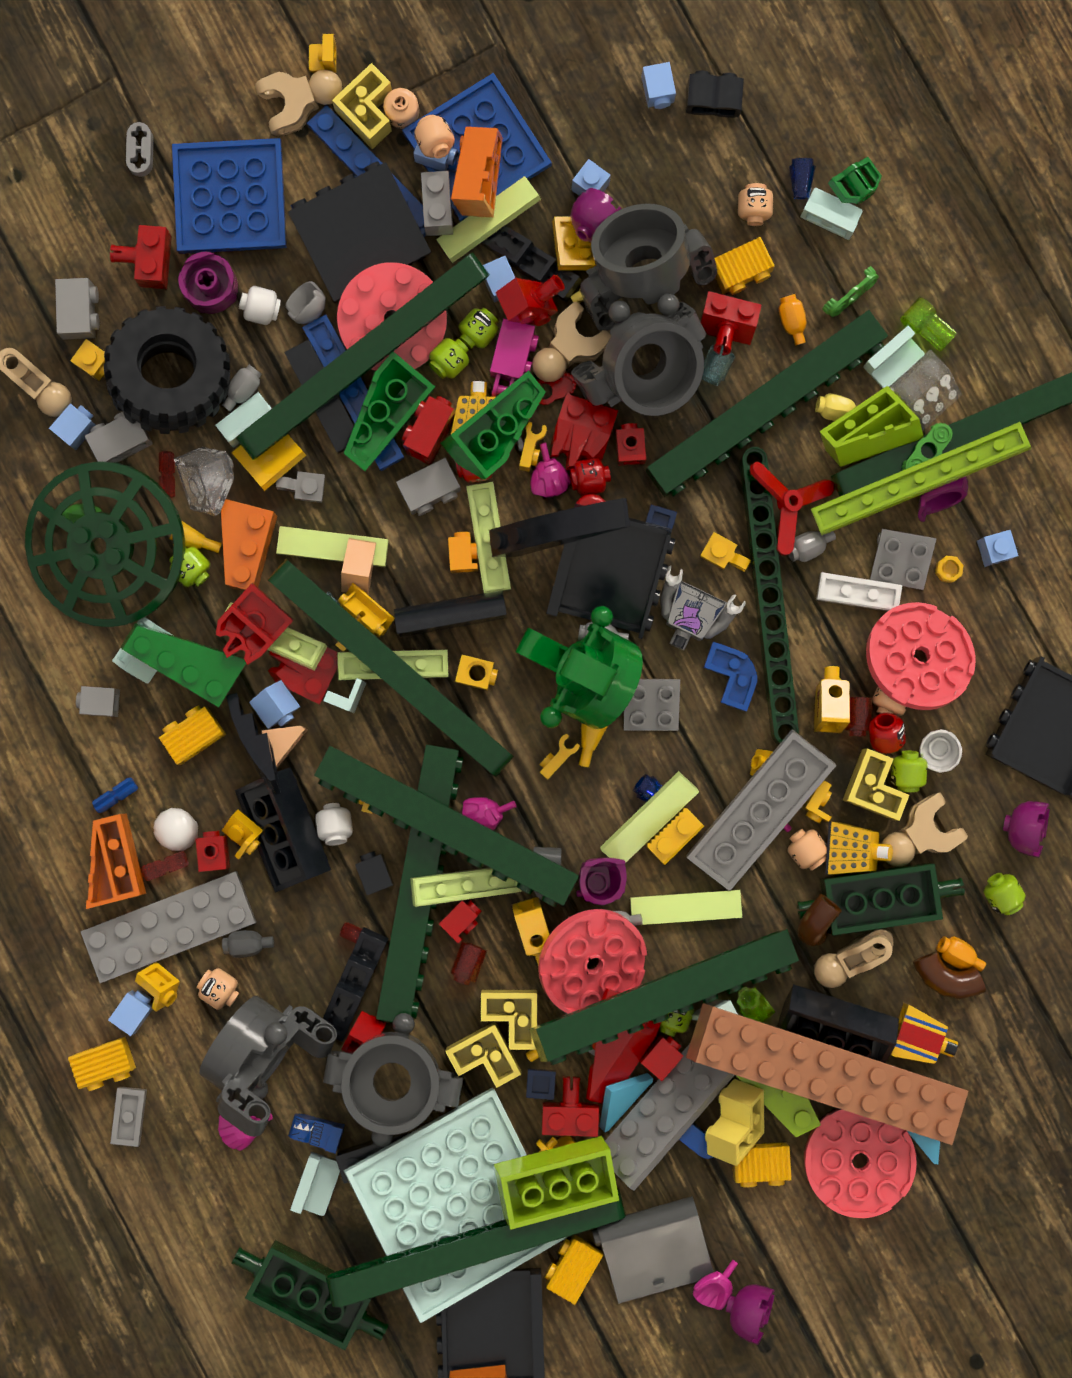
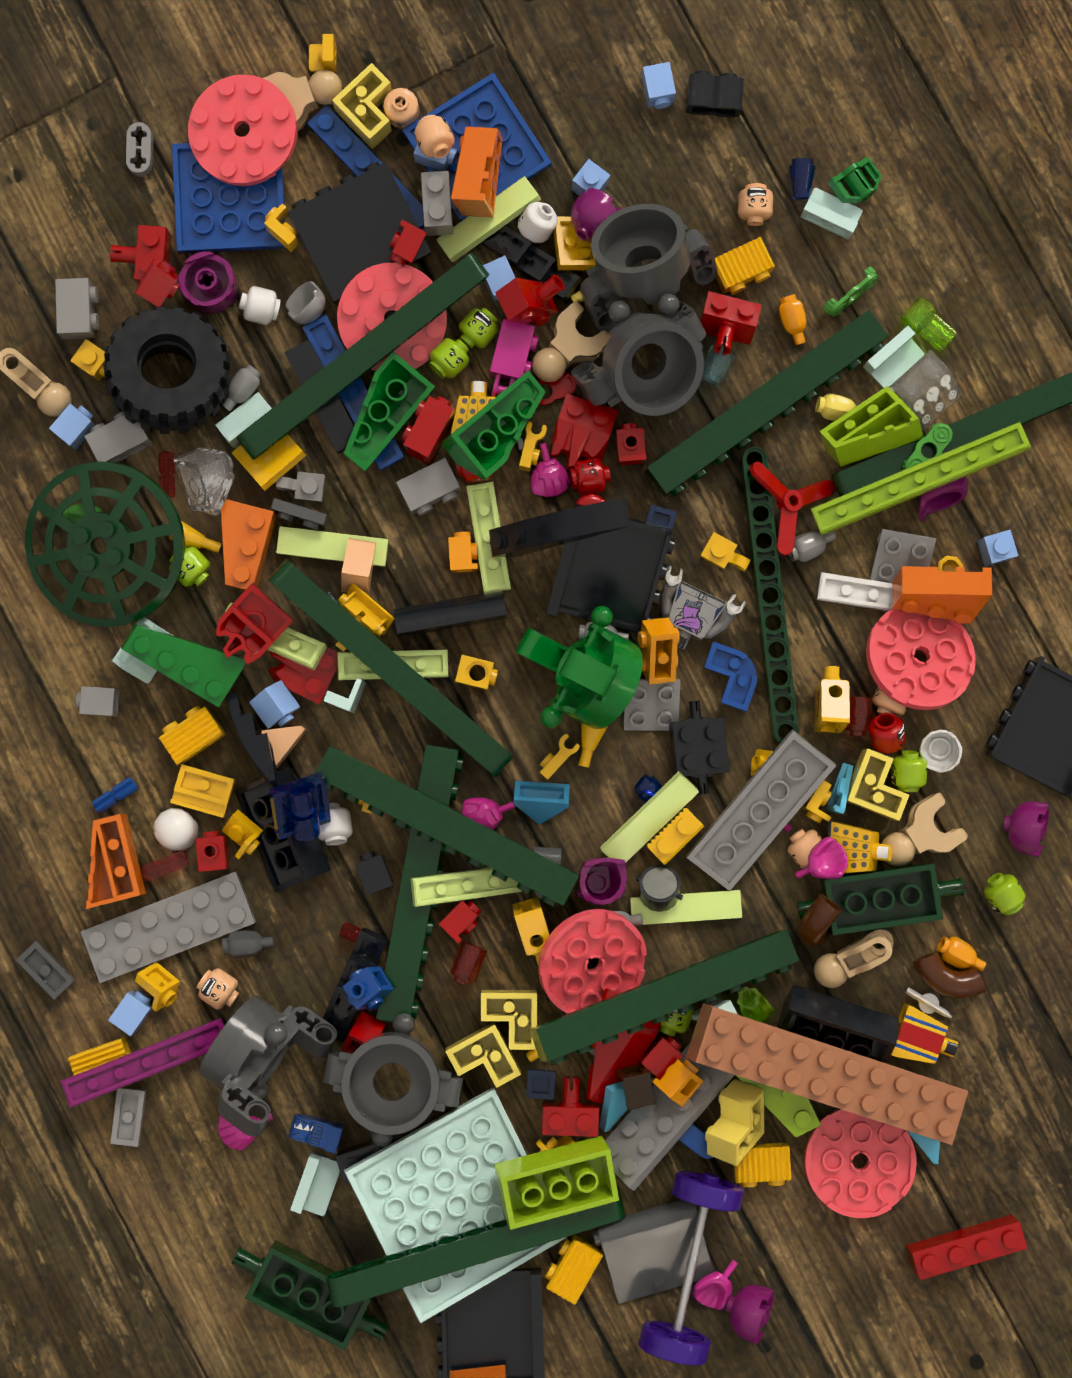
(46, 969): none -> dark grey plate
(140, 1063): none -> magenta tile
(158, 283): none -> red brick
(203, 791): none -> yellow plate
(227, 106): none -> coral plate
(282, 232): none -> yellow bracket
(300, 807): none -> clear blue plate
(310, 518): none -> dark grey plate
(367, 988): none -> blue brick
(406, 243): none -> red brick
(537, 222): none -> white head
(541, 799): none -> dark azure slope
(636, 1086): none -> dark brown panel
(659, 650): none -> light orange brick
(659, 888): none -> piece
(673, 1340): none -> dark purple axle
(680, 1081): none -> light orange brick
(699, 747): none -> black plate
(826, 860): none -> dark pink piece
(840, 791): none -> medium azure tile
(928, 1003): none -> white piece
(942, 594): none -> orange wedge
(966, 1247): none -> red brick

